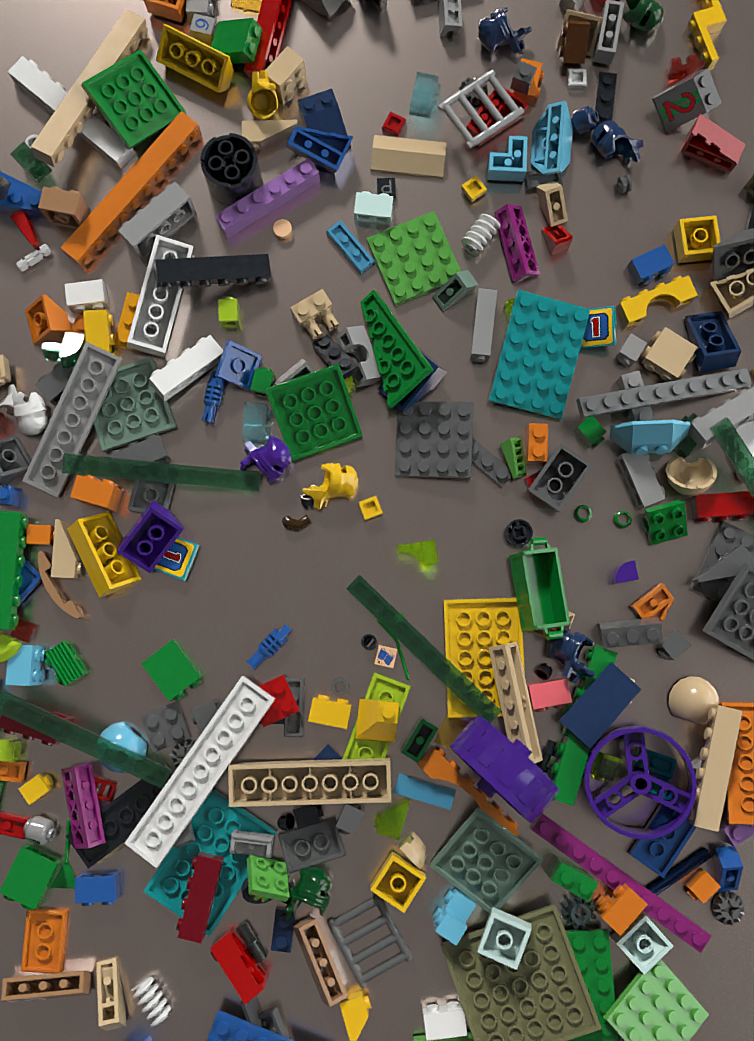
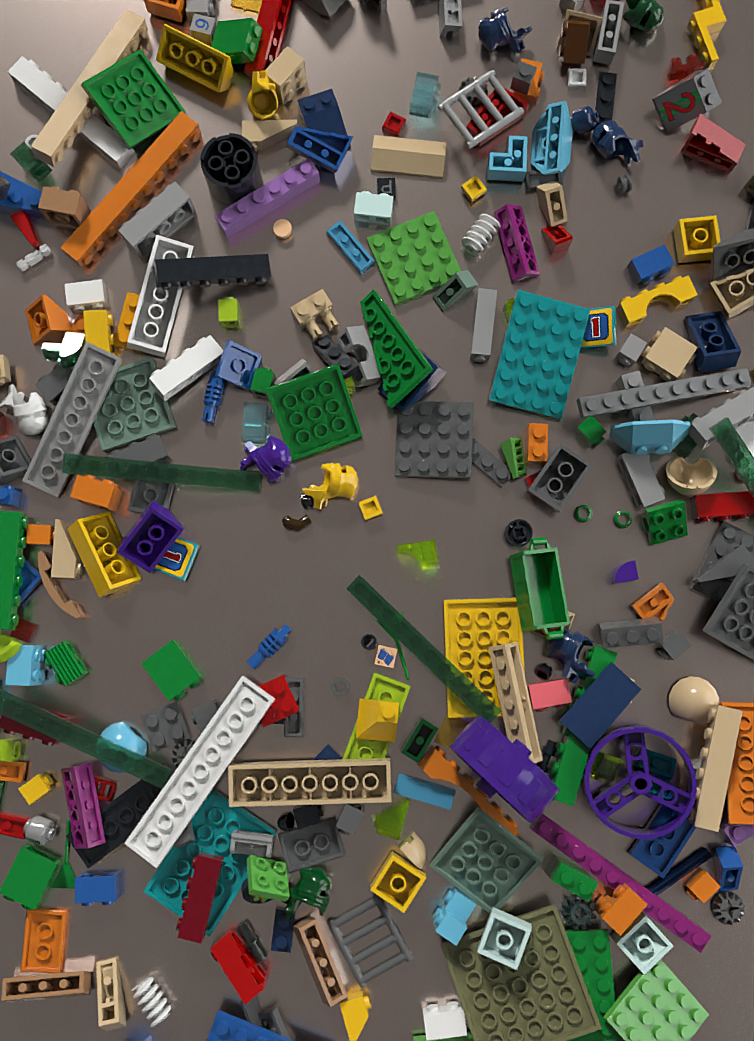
(330, 712): yellow brick -> none

